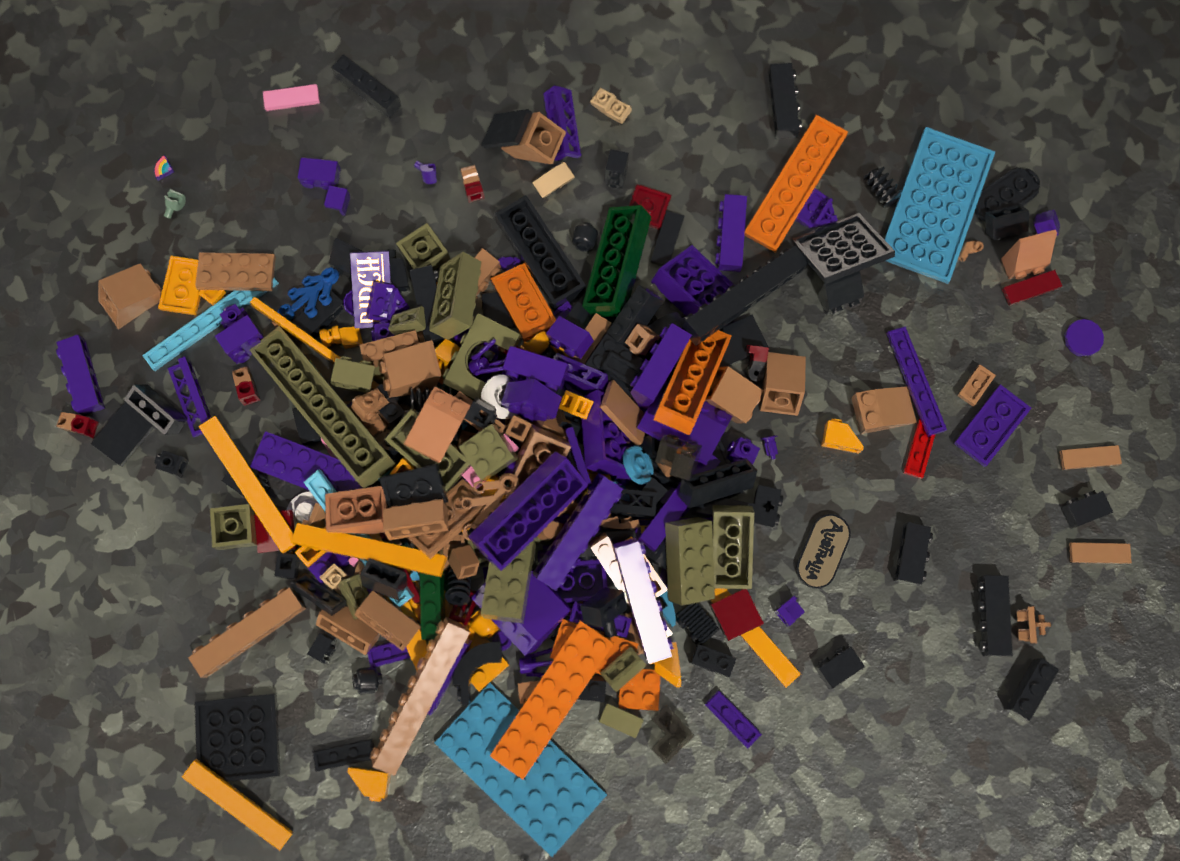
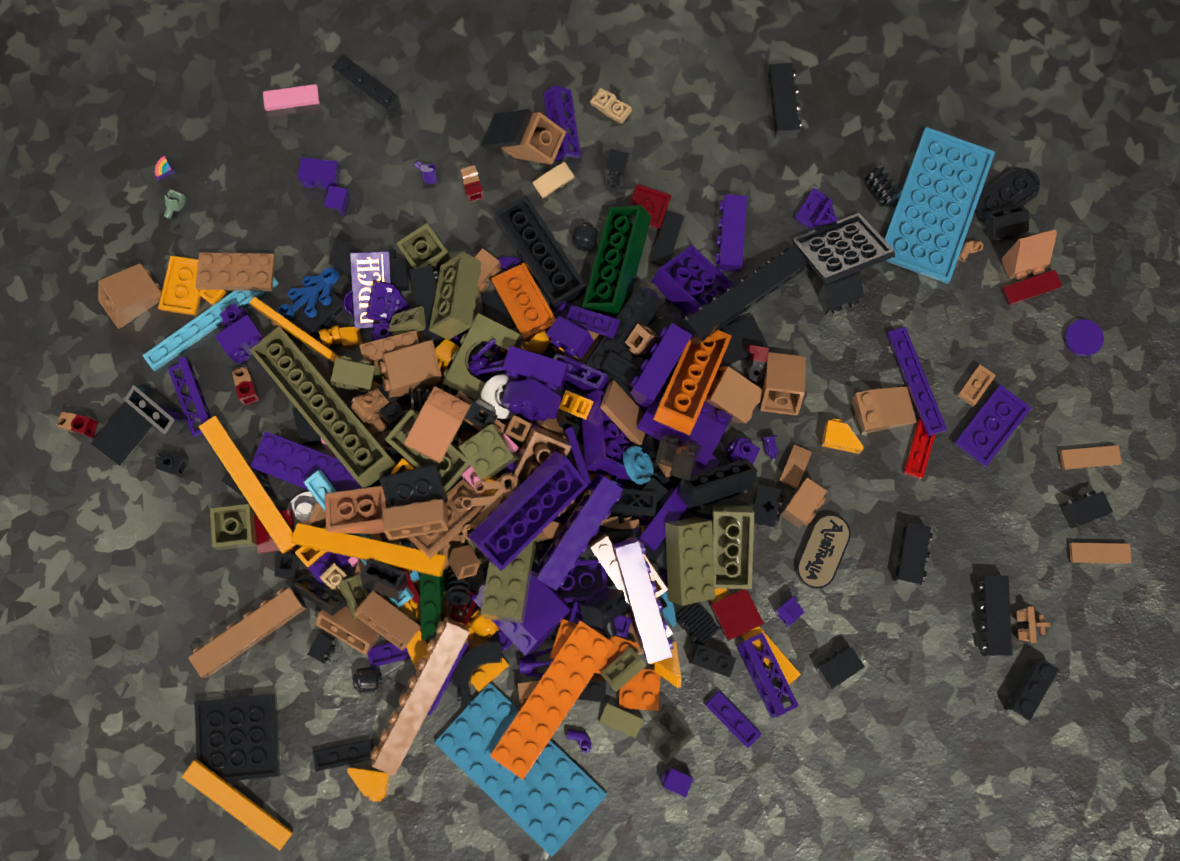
(80, 375): dark purple brick -> none
(582, 739): none -> dark purple arm
(593, 321): none -> dark purple tile
(677, 782): none -> dark purple brick
(762, 680): none -> dark purple fence
(795, 183): orange plate -> none
(795, 466): none -> medium nougat slope
(803, 503): none -> medium nougat brick
(1046, 222): dark purple panel -> none

